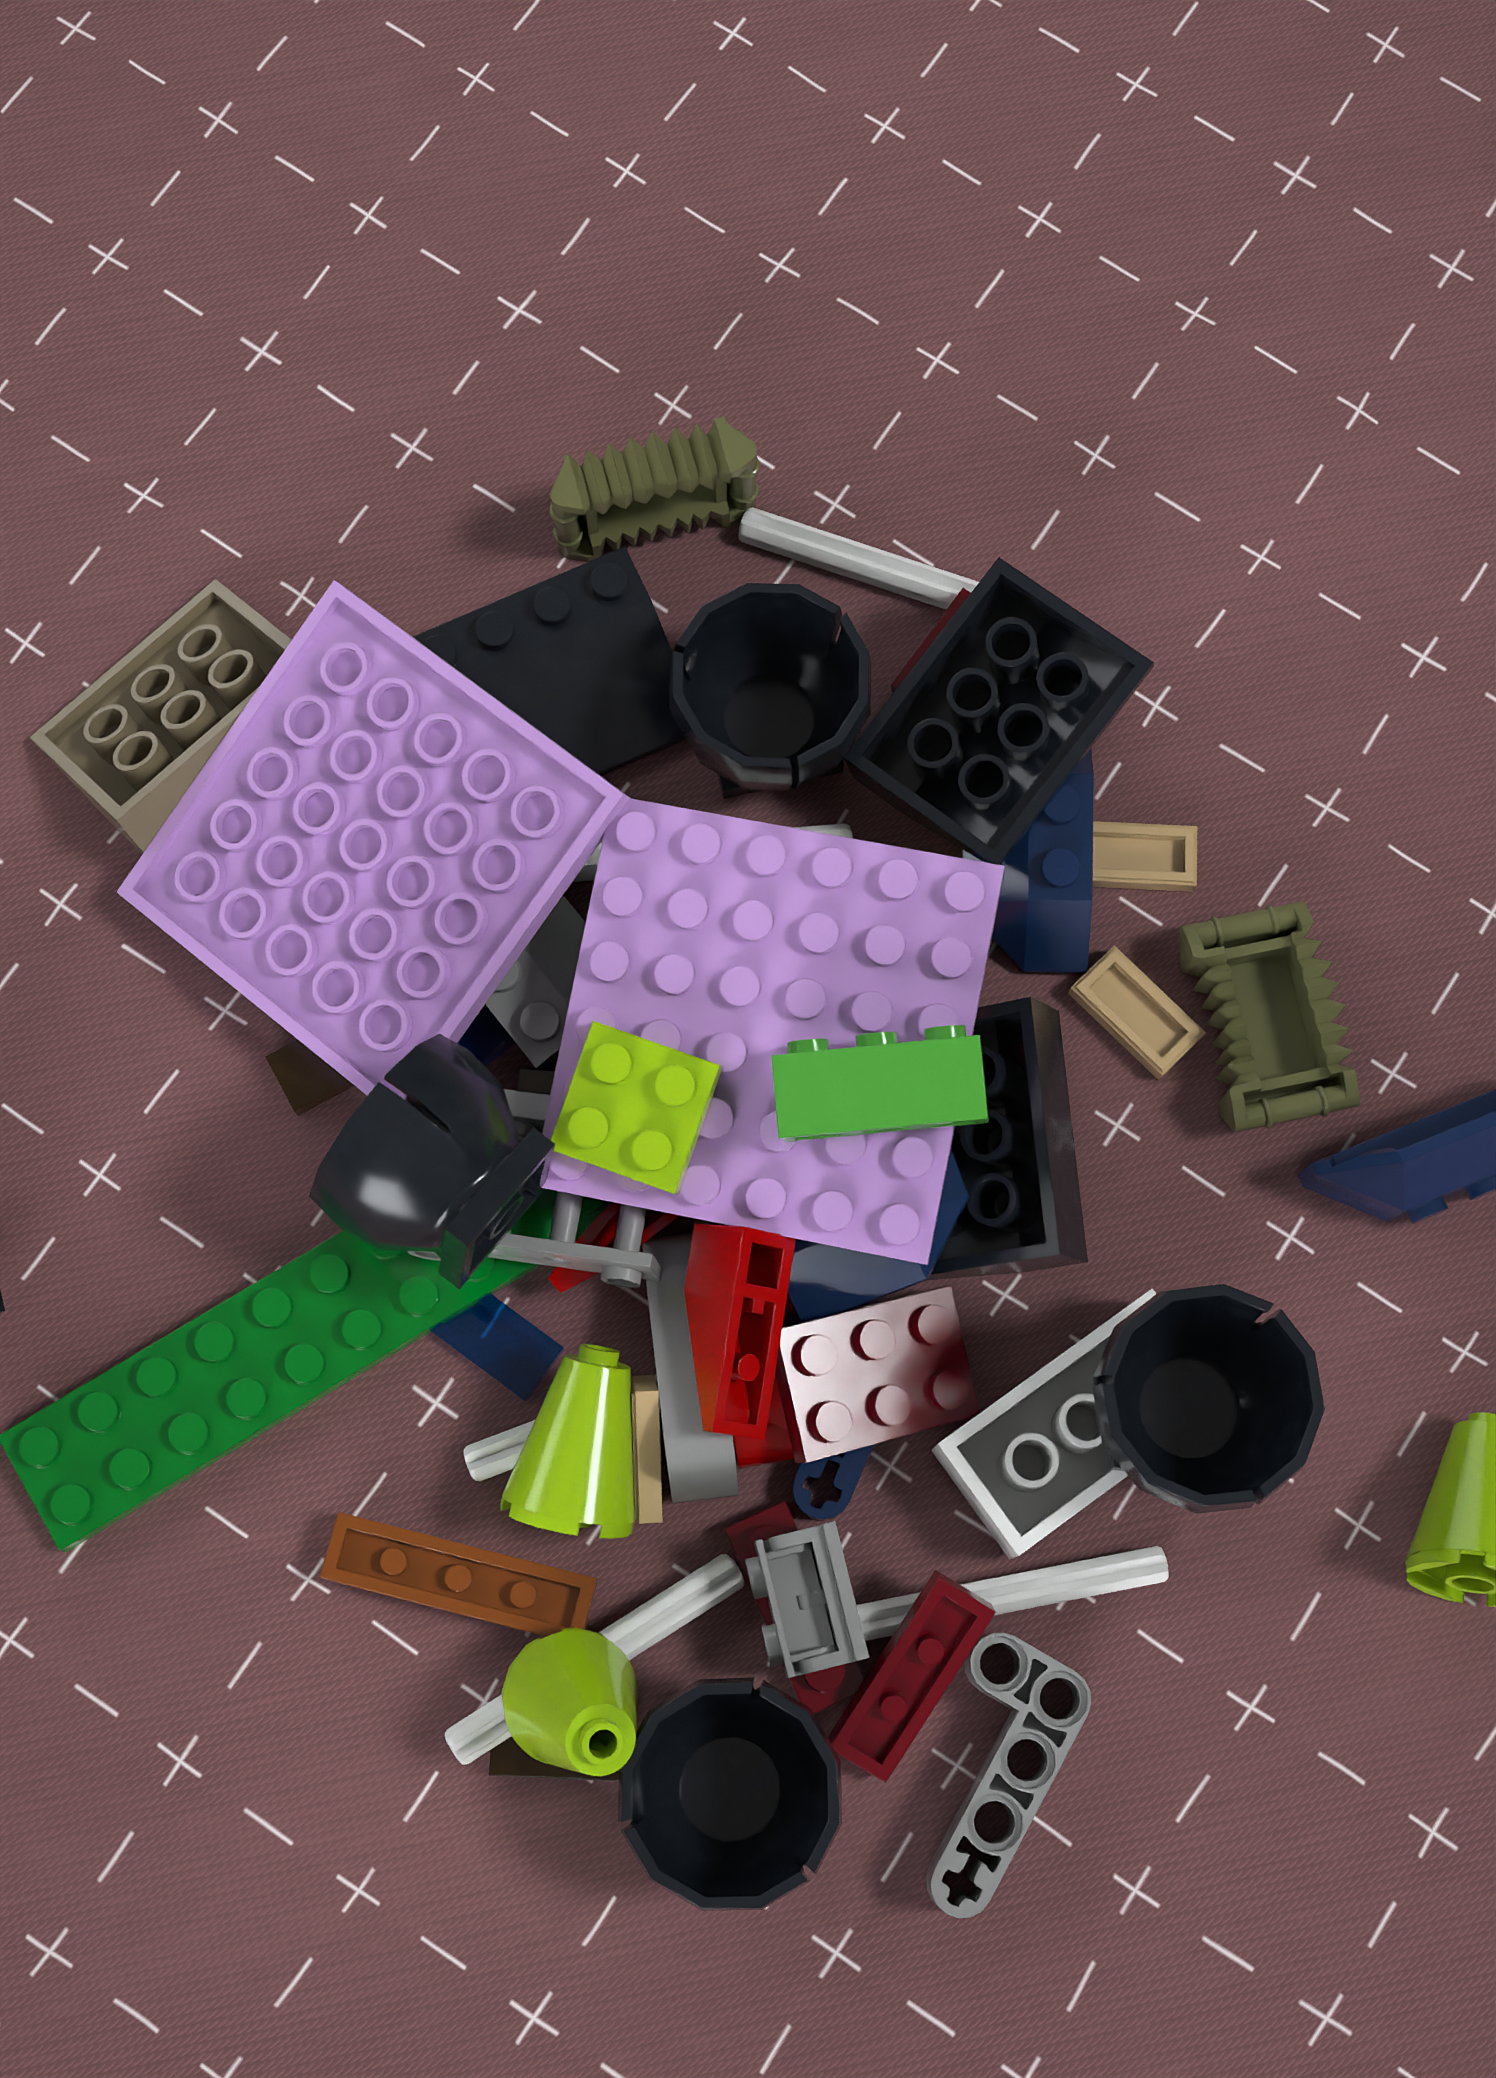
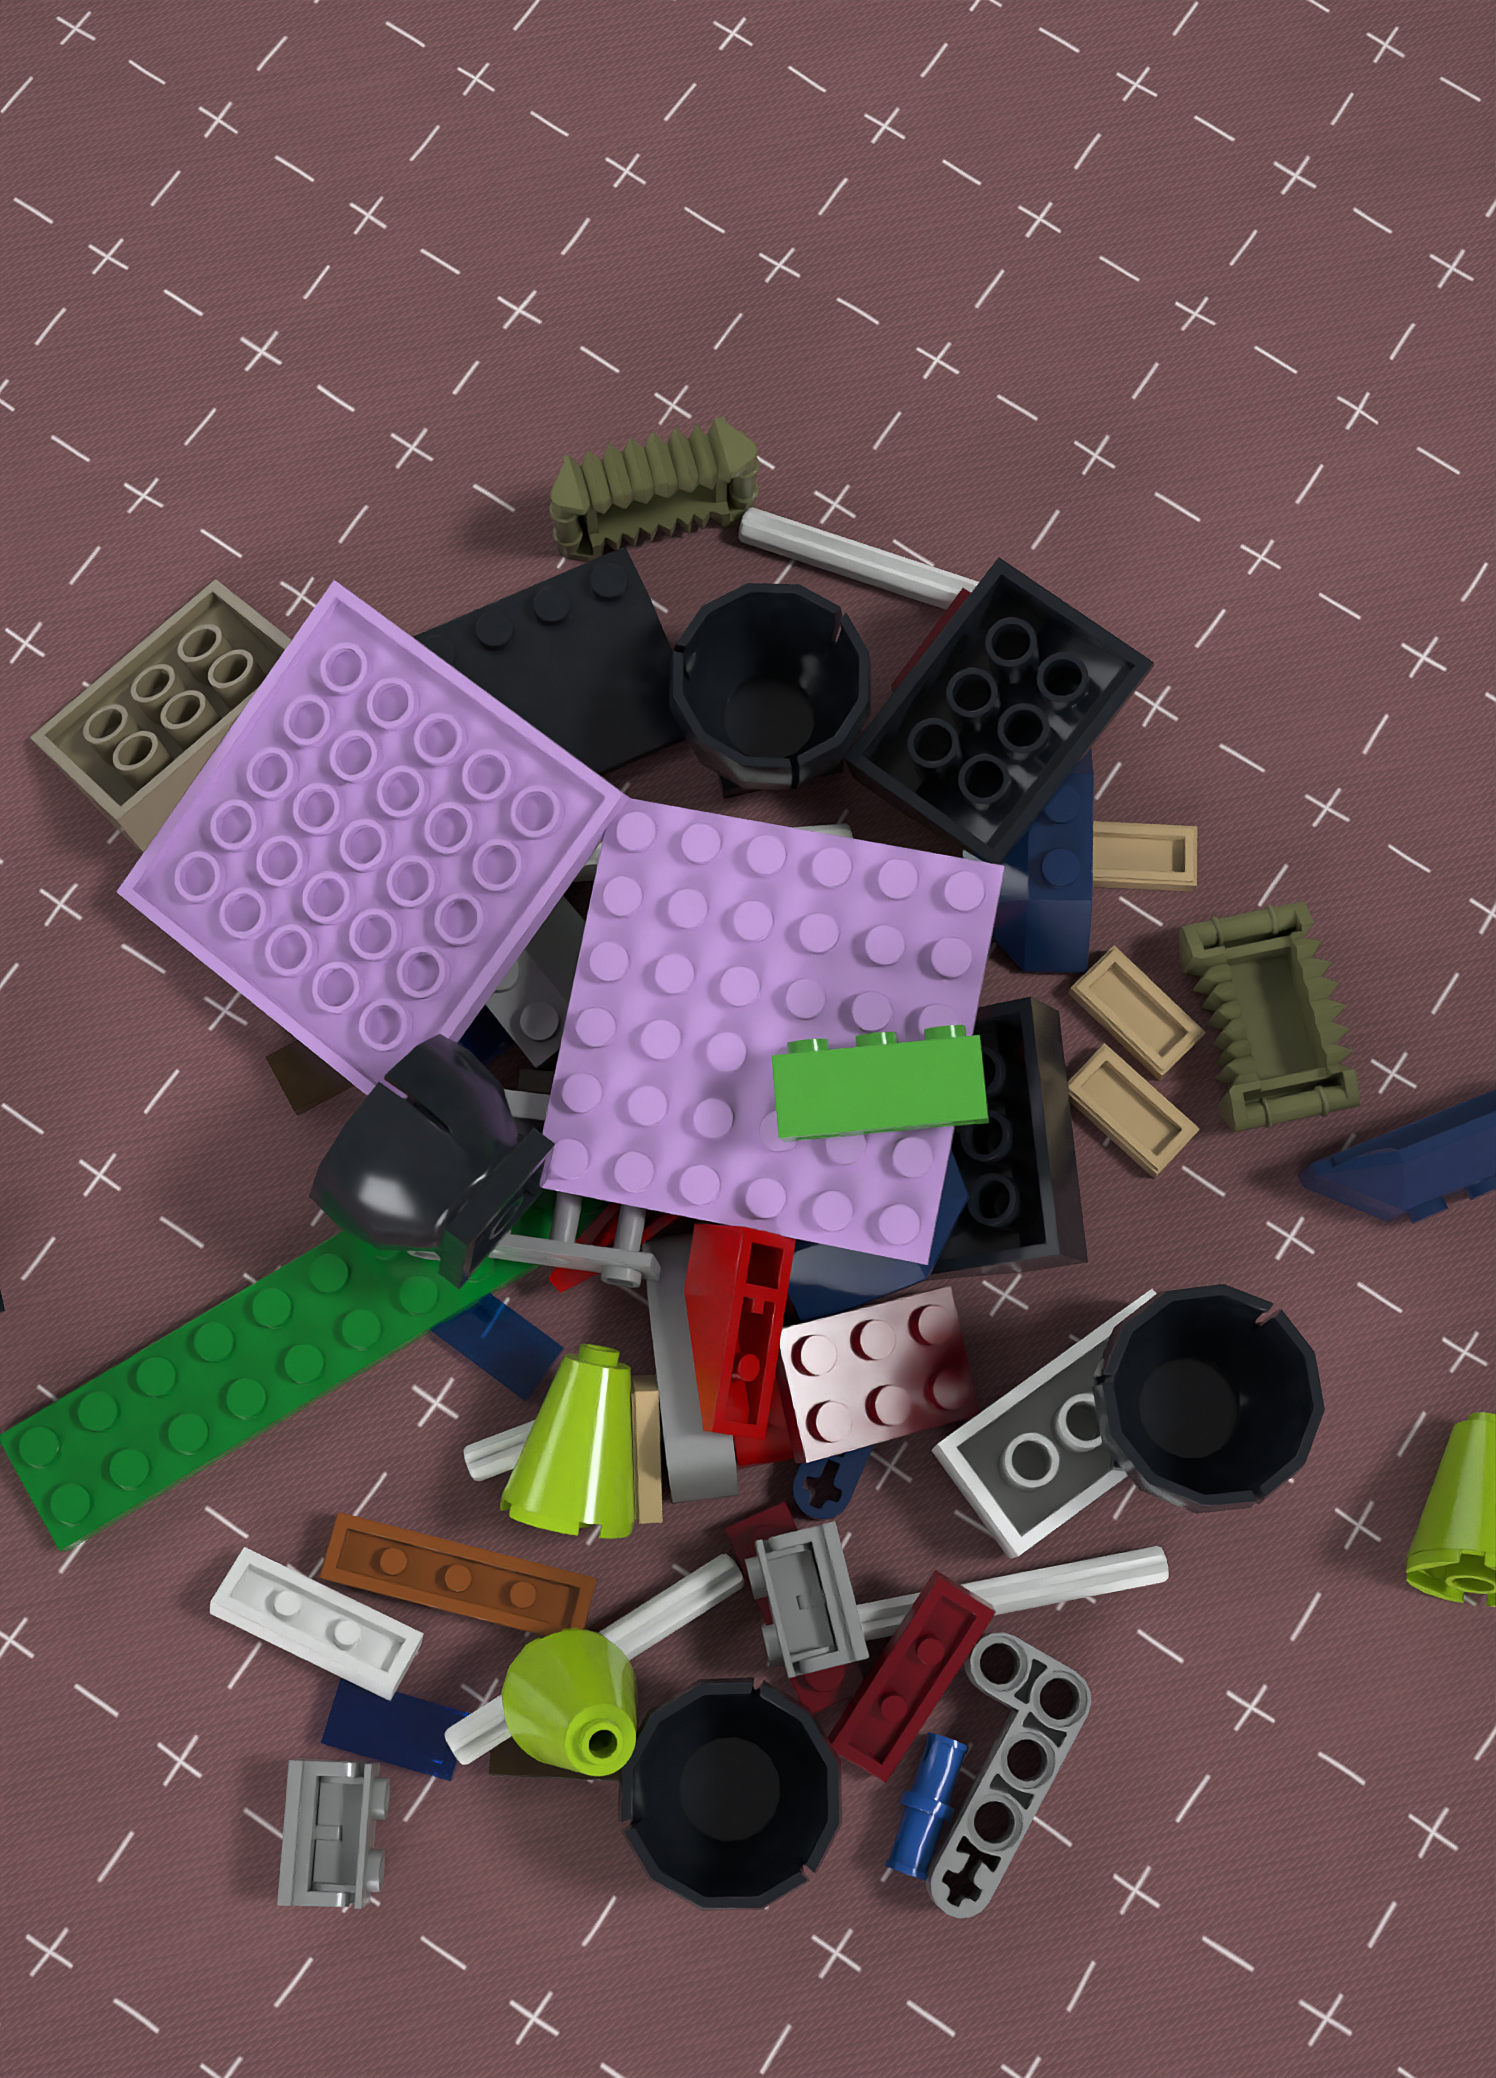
(316, 1623): none -> white plate
(331, 1833): none -> light grey hinge
(396, 1731): none -> clear blue tile
(635, 1107): lime plate -> none
(927, 1806): none -> blue pin
(1130, 1111): none -> tan tile

